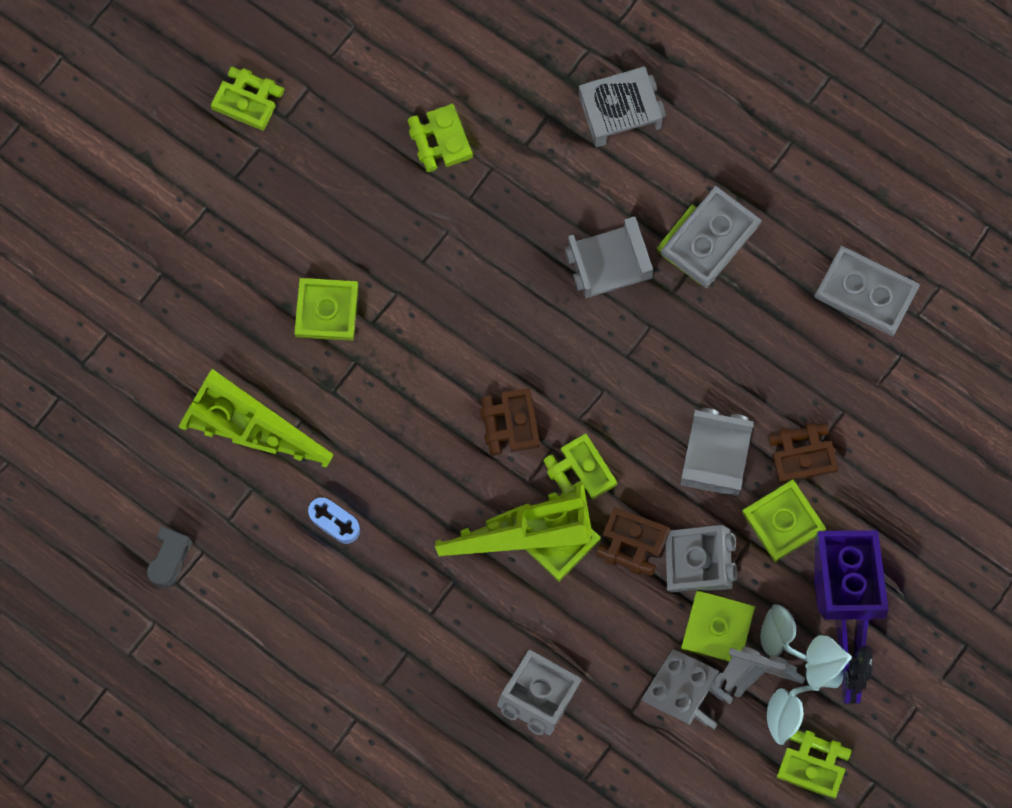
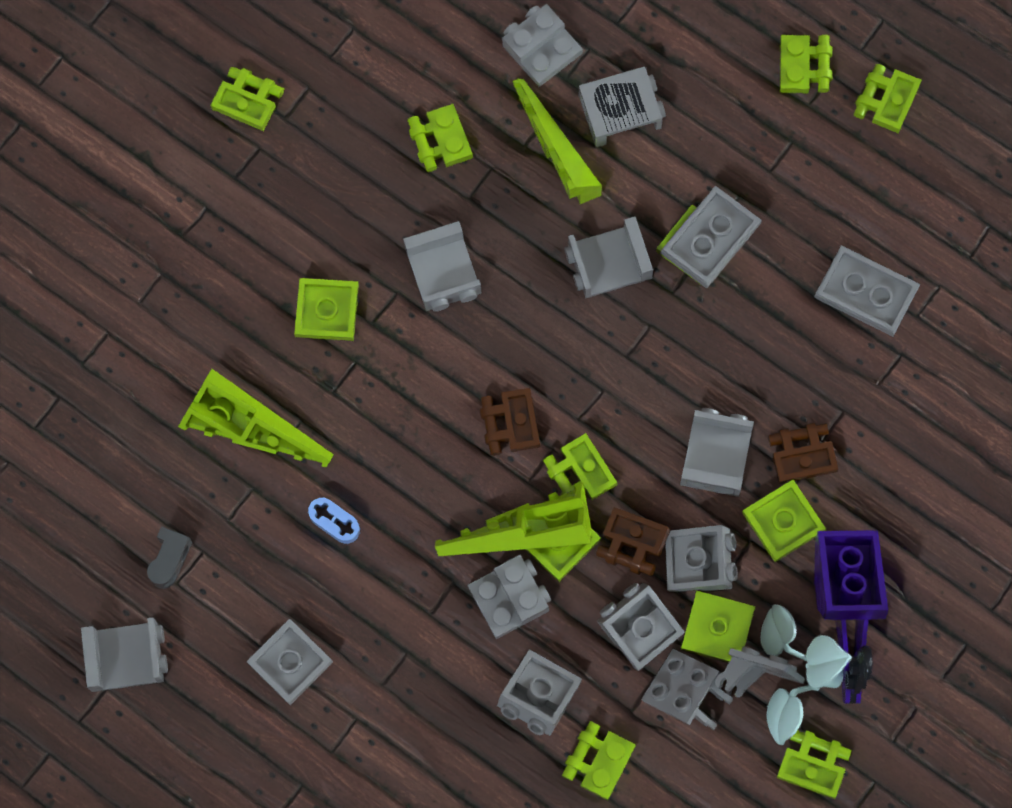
(123, 656): none -> light grey panel
(289, 661): none -> light grey plate
(442, 267): none -> light grey panel
(510, 596): none -> light grey plate
(541, 44): none -> light grey plate
(571, 168): none -> lime wedge
(607, 765): none -> lime plate
(639, 625): none -> light grey plate
(795, 63): none -> lime plate
(895, 102): none -> lime plate

